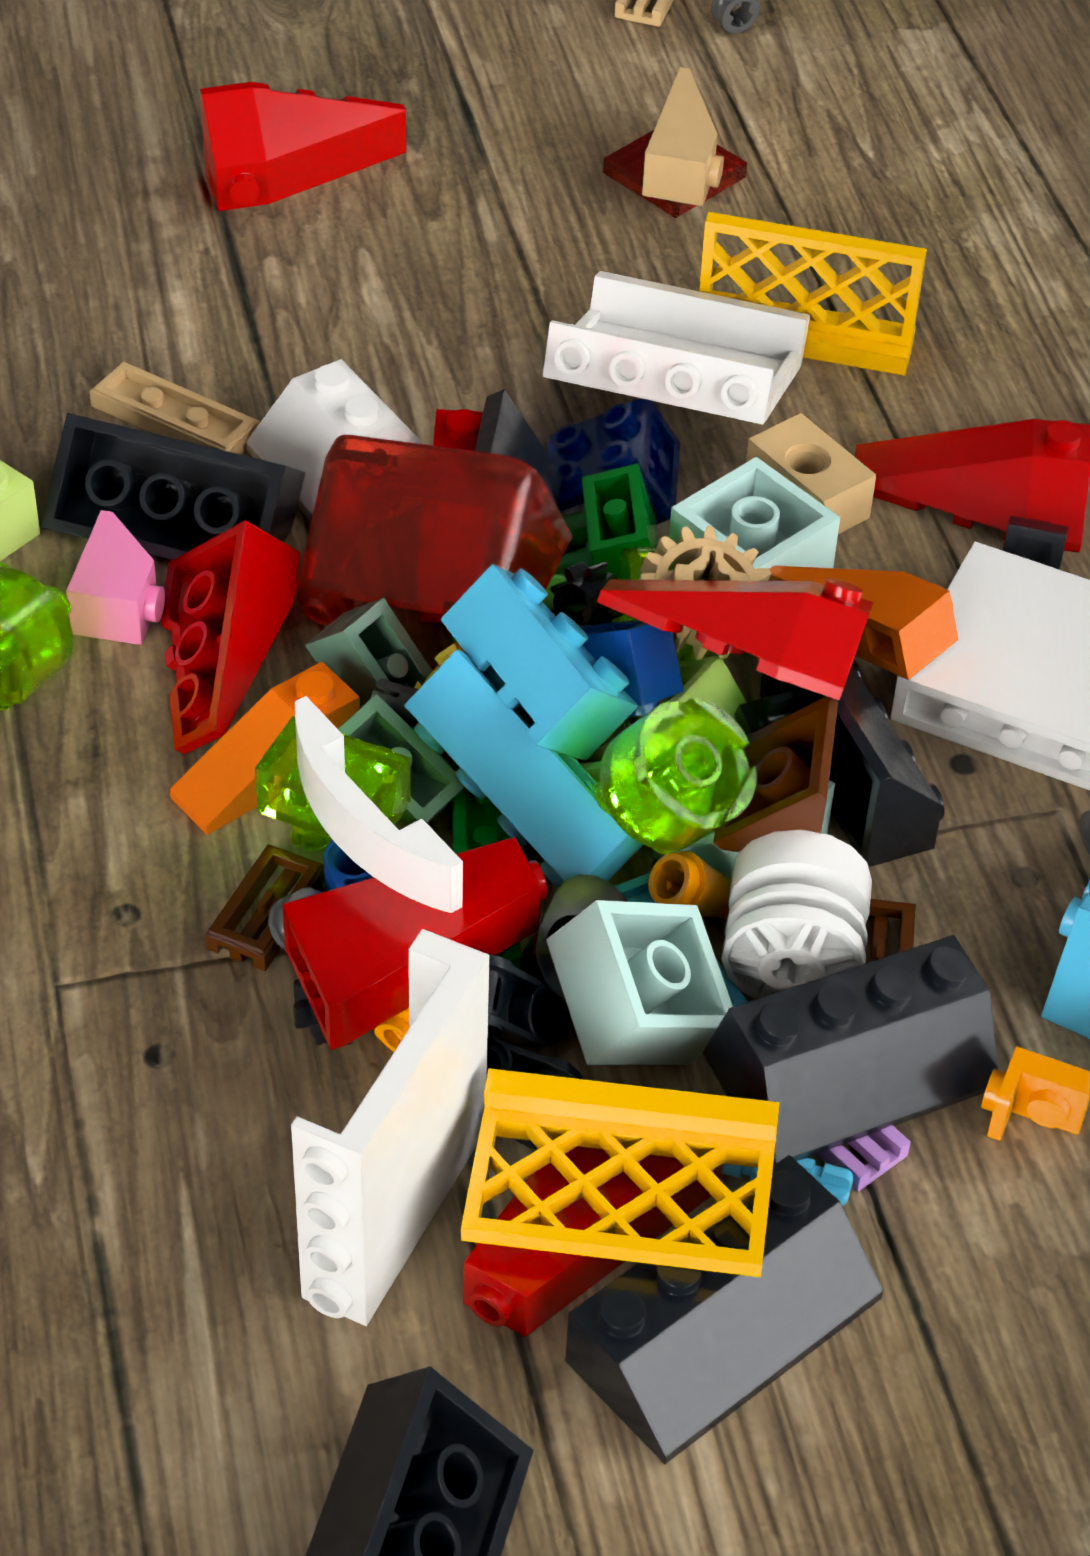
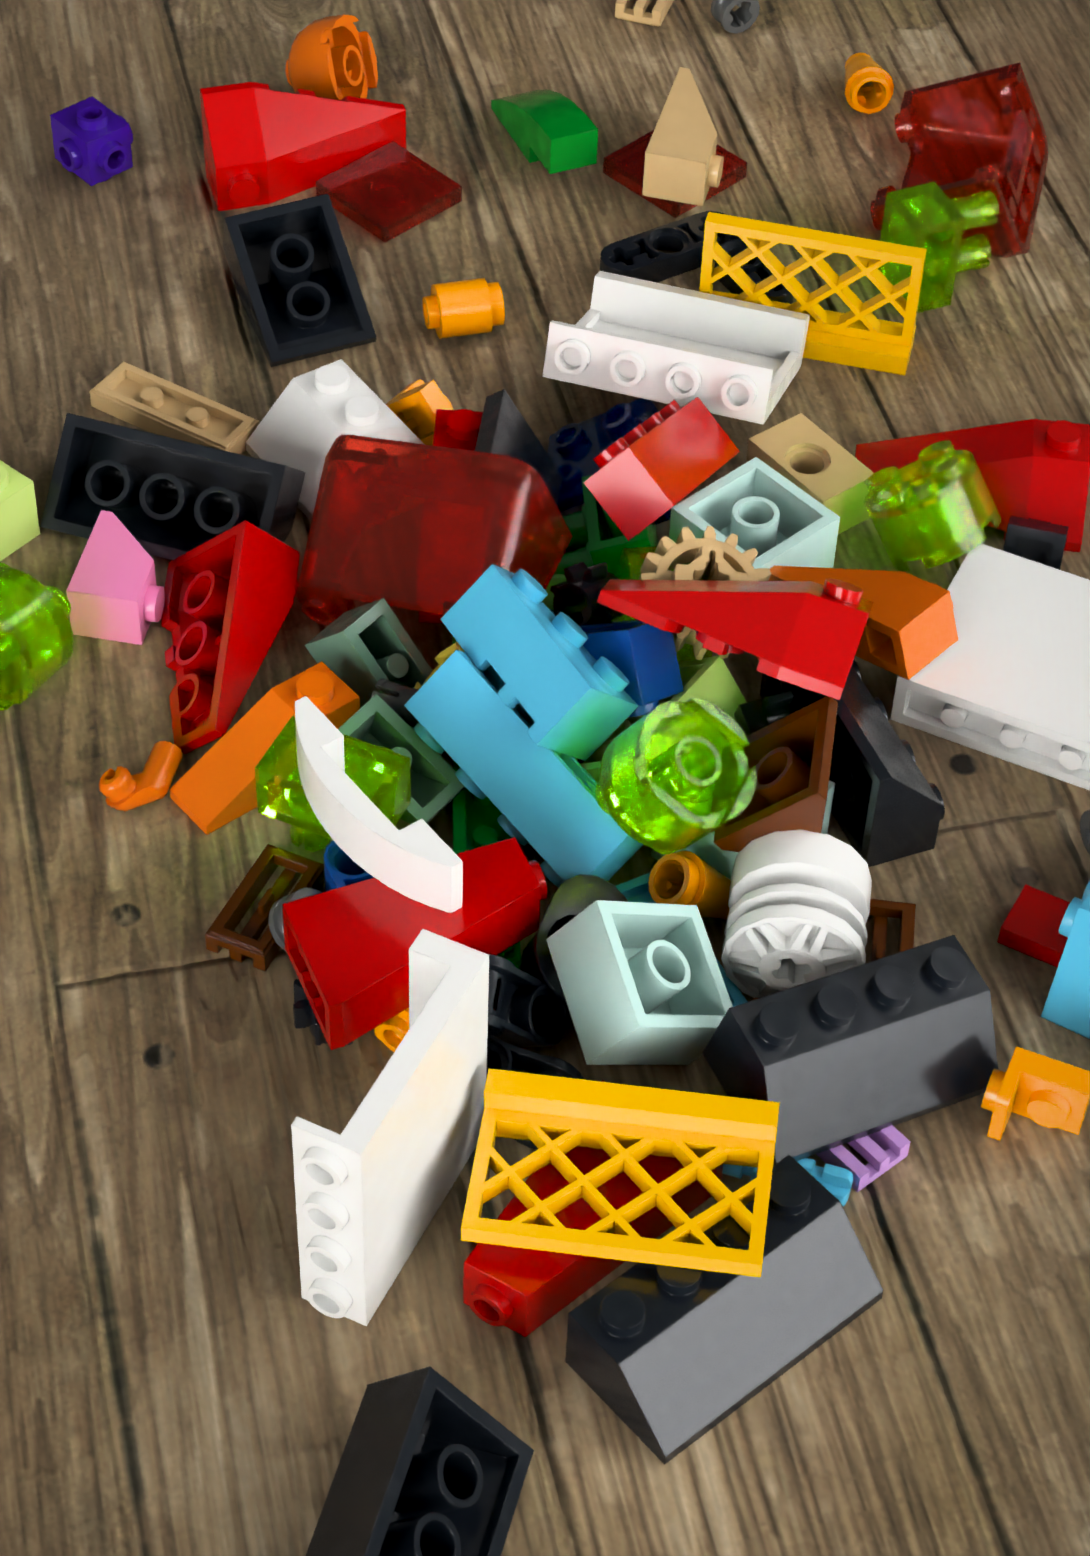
(92, 141): none -> dark purple brick
(151, 784): none -> orange arm
(297, 280): none -> black slope
(333, 59): none -> orange cylinder
(389, 191): none -> clear red tile
(417, 408): none -> light orange bracket
(464, 307): none -> light orange brick
(549, 129): none -> green slope
(639, 259): none -> black beam
(659, 464): none -> brick
(867, 84): none -> light orange cone
(931, 507): none -> clear neon green brick
(932, 221): none -> clear neon green brick
(975, 139): none -> clear red windscreen
(1035, 925): none -> red tile

